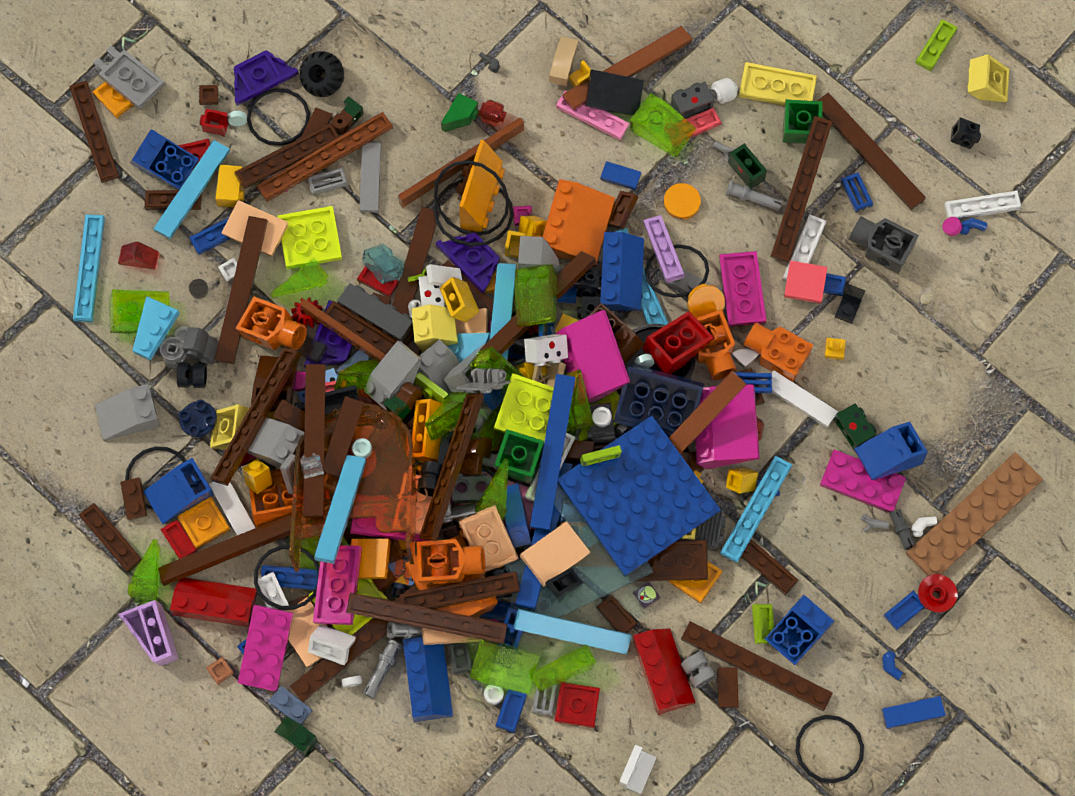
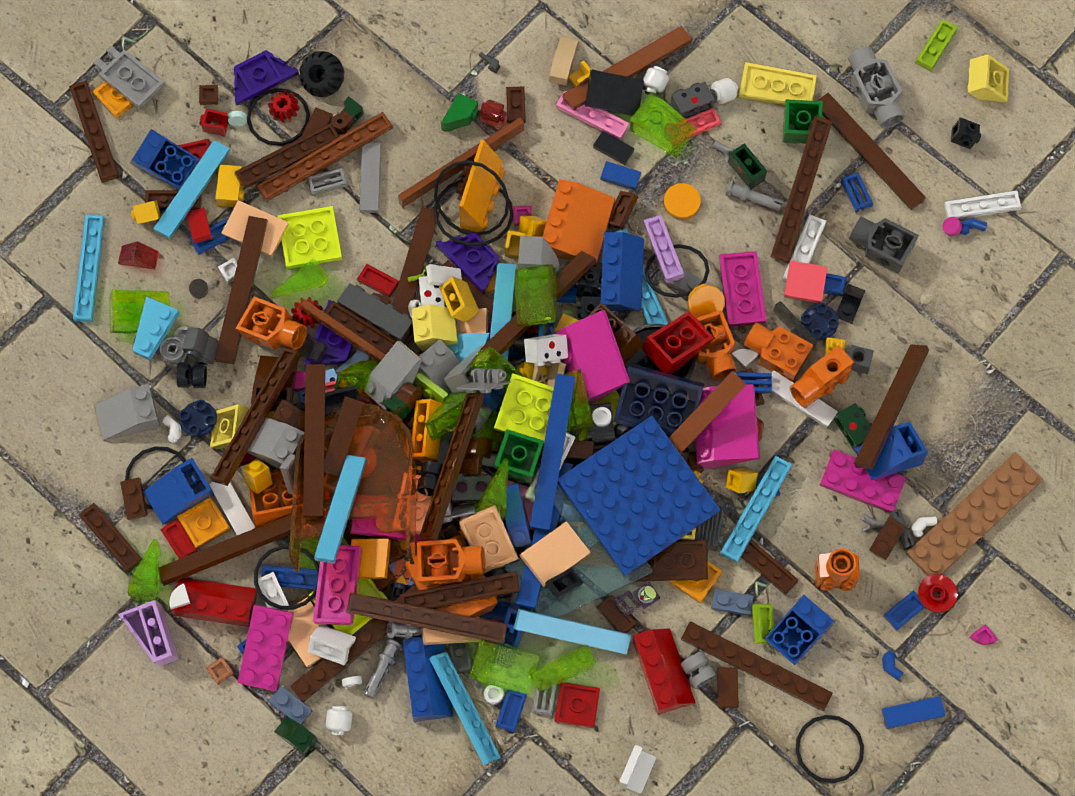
(146, 212): none -> yellow brick
(175, 429): none -> white arm
(179, 597): none -> white tile
(199, 225): none -> red tile
(283, 106): none -> red gear
(311, 466): clear tile -> none
(338, 720): none -> white head
(362, 448): light aqua tile -> none
(383, 263): clear light blue brick -> none
(465, 708): none -> medium azure tile
(515, 103): none -> reddish brown plate
(600, 456): lime tile -> none
(613, 148): none -> black tile
(627, 603): none -> tile
(644, 360): light aqua tile -> none
(655, 80): none -> white head
(732, 602): none -> sand blue plate
(794, 324): none -> clear smoke tile
(820, 321): none -> dark blue dish
(822, 377): none -> orange brick
(837, 570): none -> orange brick
(866, 356): none -> dark grey brick
(876, 87): none -> light grey brick
(887, 538): none -> reddish brown plate
(891, 406): none -> reddish brown tile
(984, 636): none -> dark pink tile

